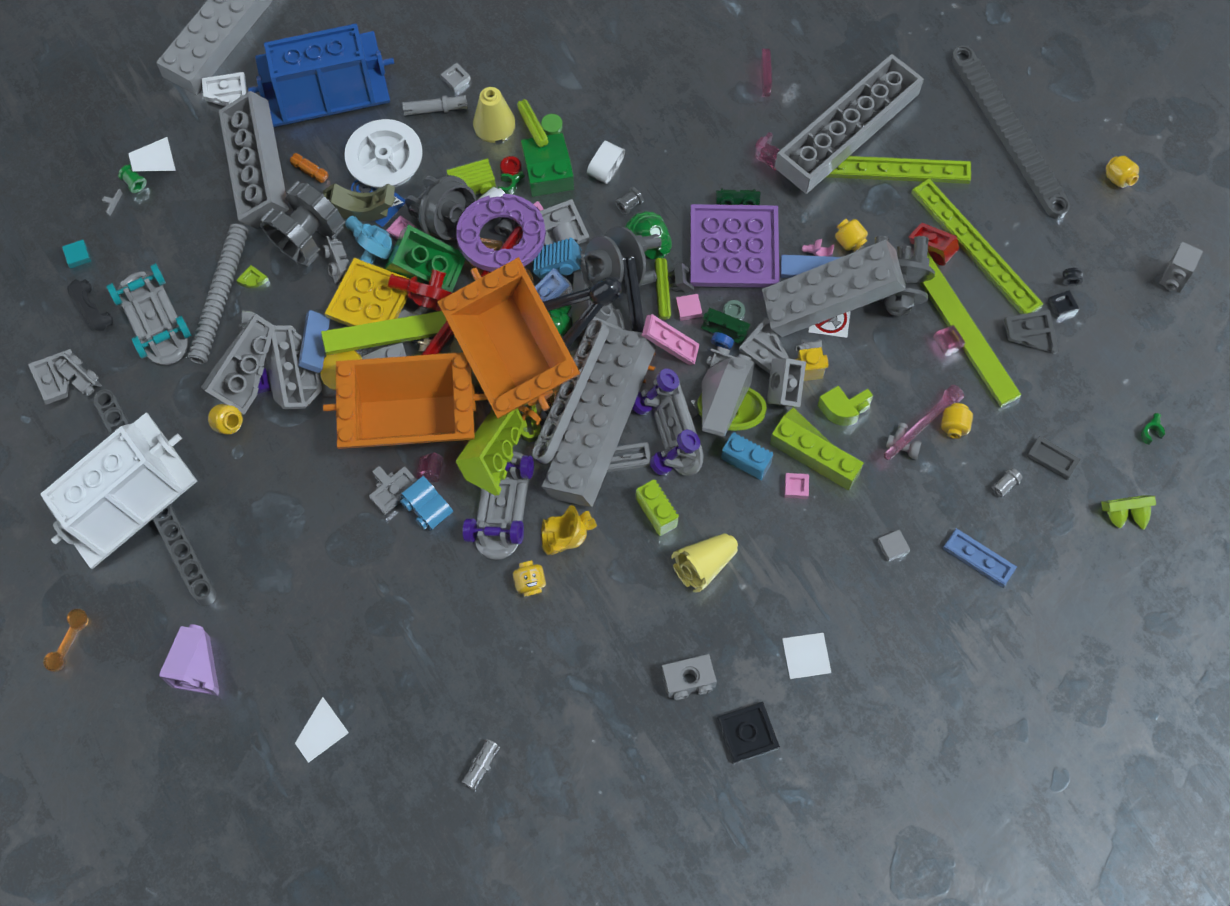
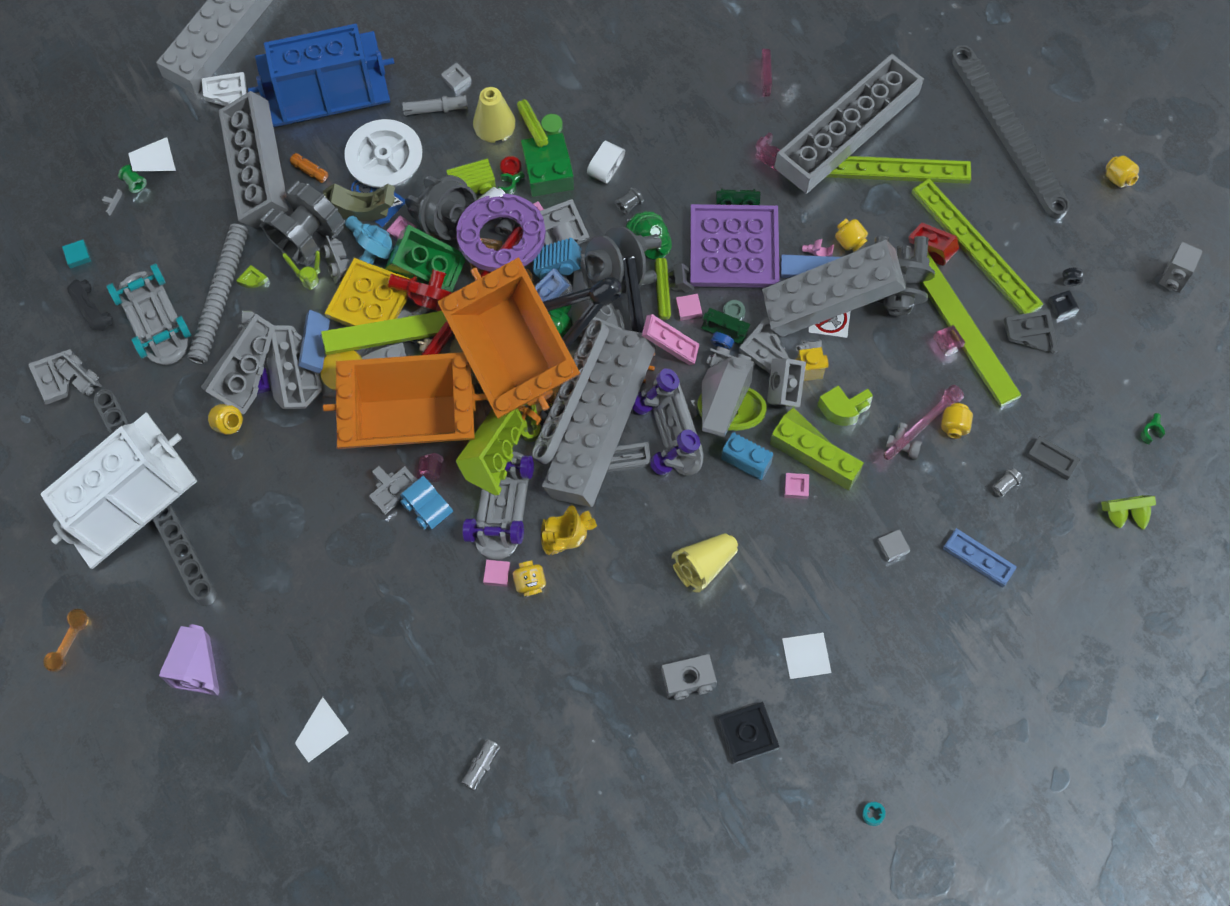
(308, 274): none -> lime plant
(496, 573): none -> bright pink tile
(657, 507): lime brick -> none
(875, 806): none -> teal bush

